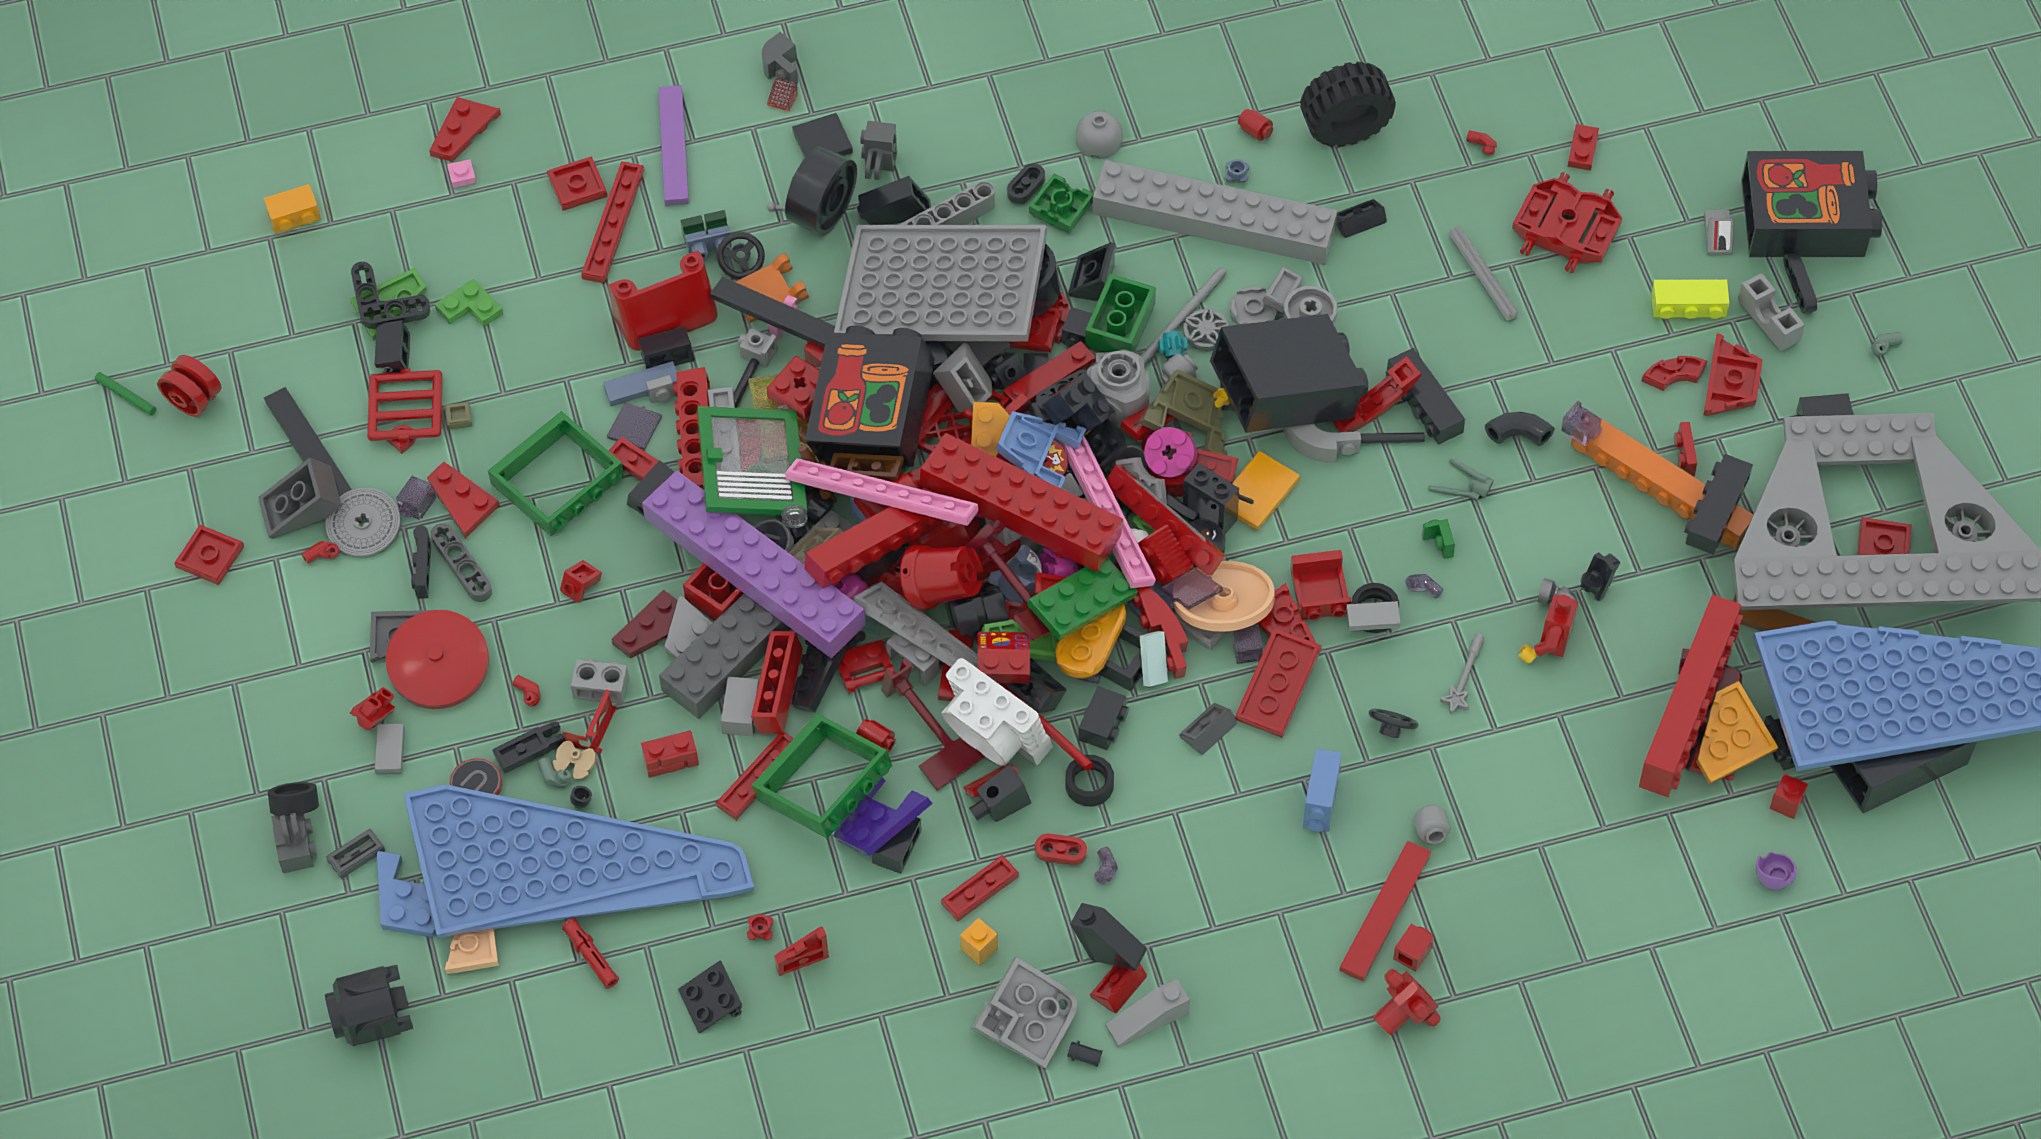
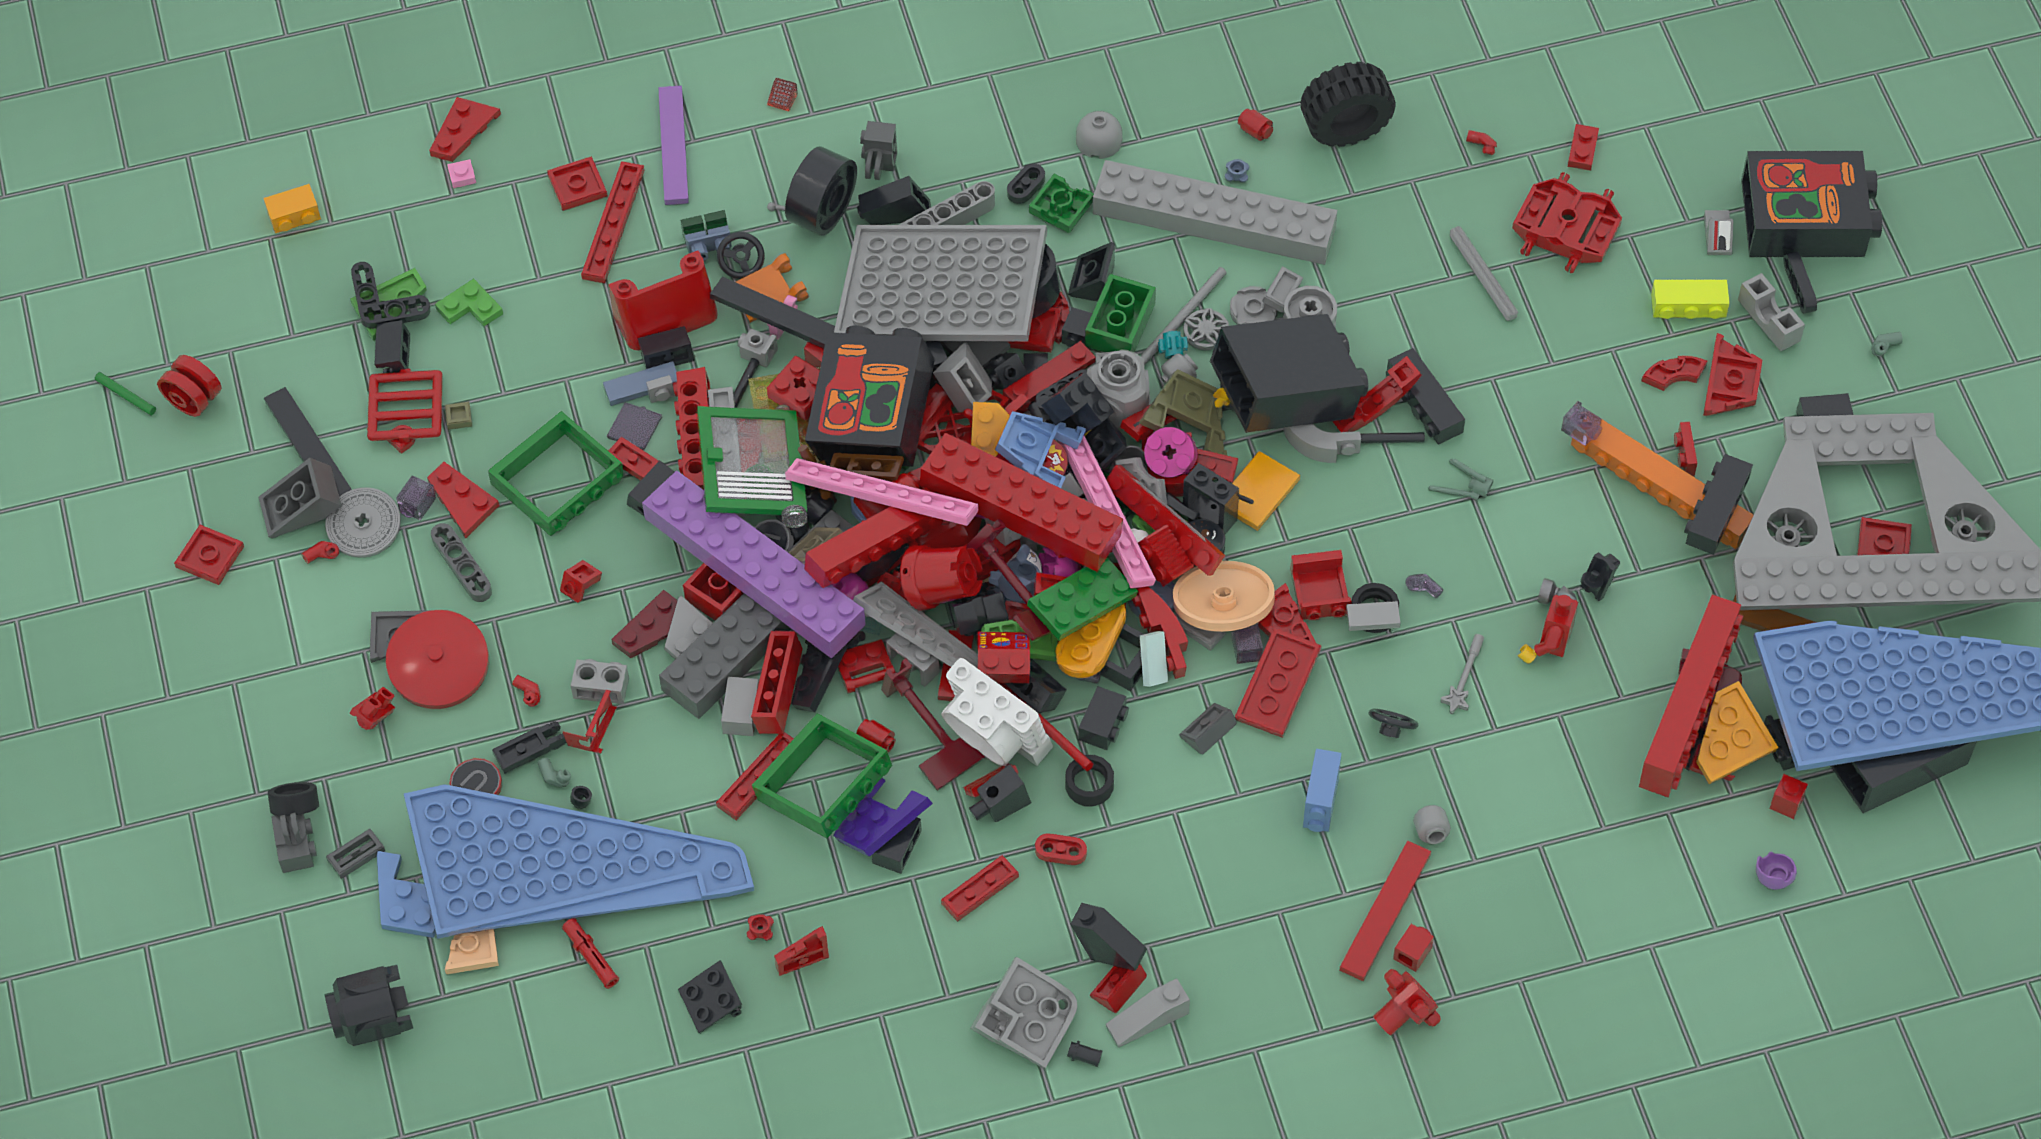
(389, 748): light grey tile -> none
(421, 562): black plate -> none
(583, 760): tan piece -> none
(669, 753): red brick -> none
(777, 58): dark grey brick -> none
(823, 132): black tile -> none
(979, 941): light orange brick -> none
(1108, 868): arm -> none
(1192, 589): piece -> none
(1360, 218): black slope -> none
(1442, 534): green bracket -> none
(1519, 424): black cylinder -> none

